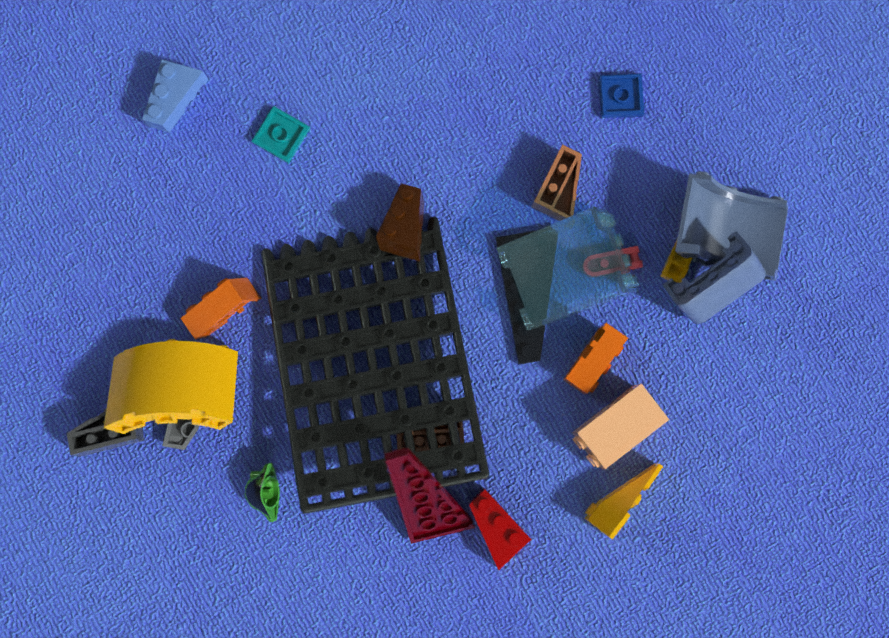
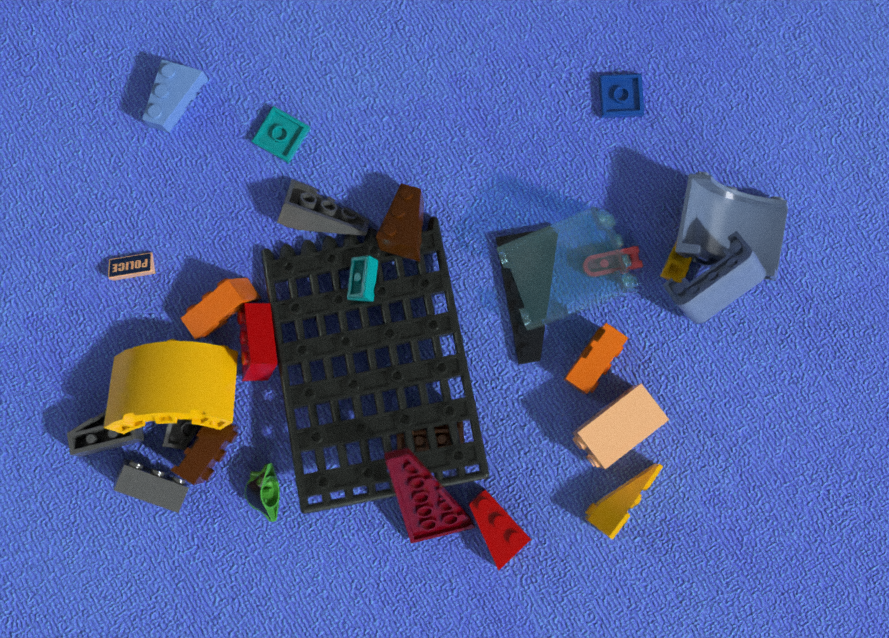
(131, 266): none -> slope
(150, 485): none -> dark grey wedge
(205, 453): none -> reddish brown wedge
(257, 341): none -> red wedge
(311, 212): none -> dark grey wedge
(362, 278): none -> teal slope
(559, 188): nougat wedge -> none

